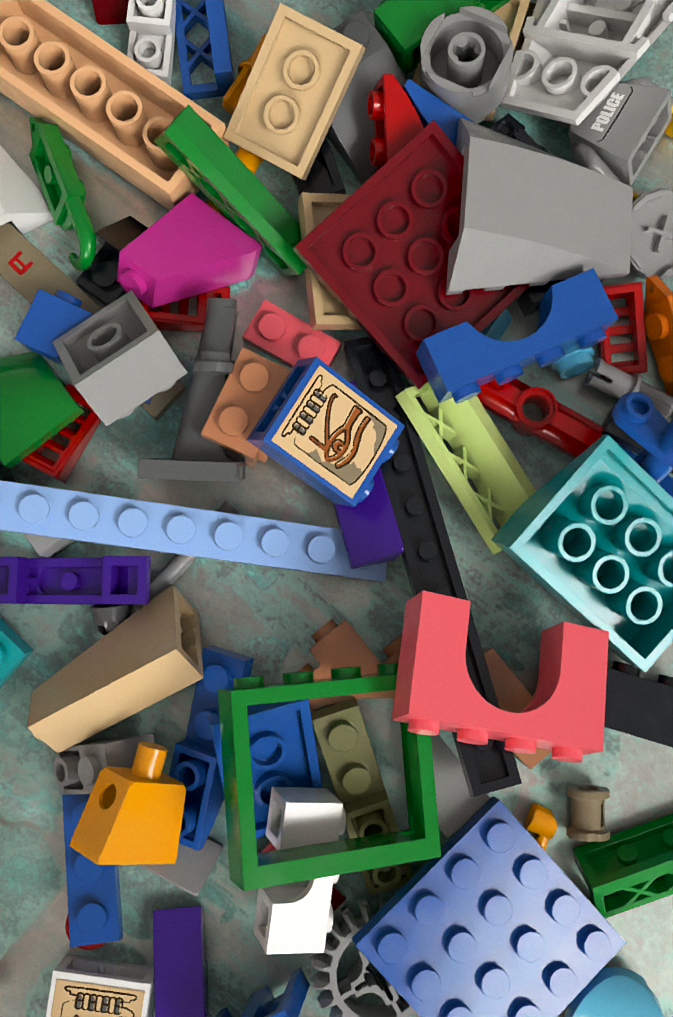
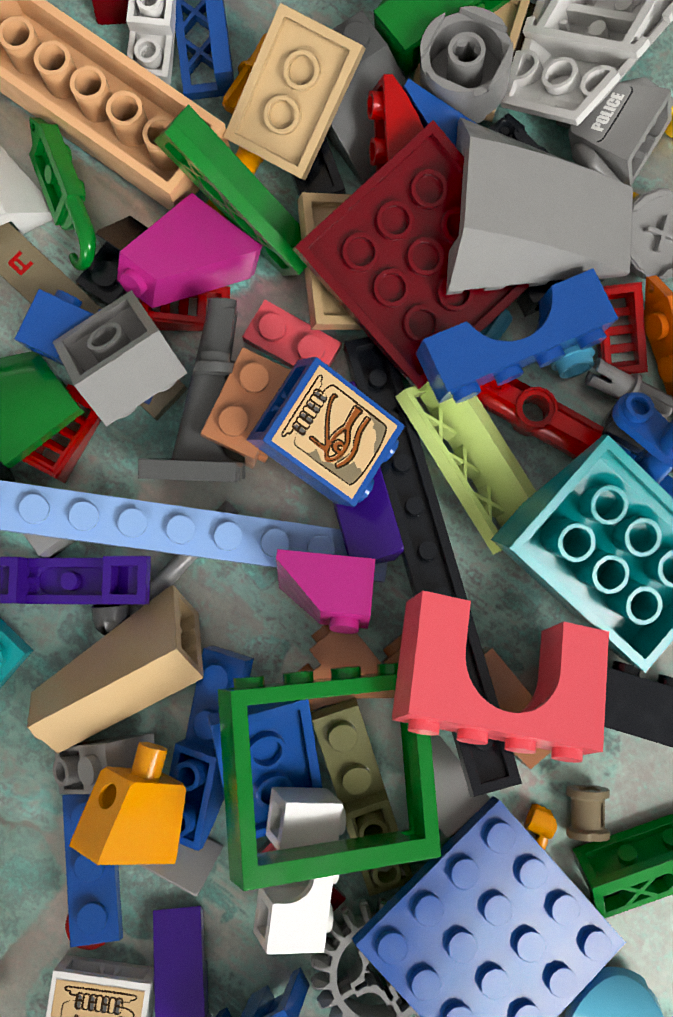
(329, 587): none -> dark pink slope

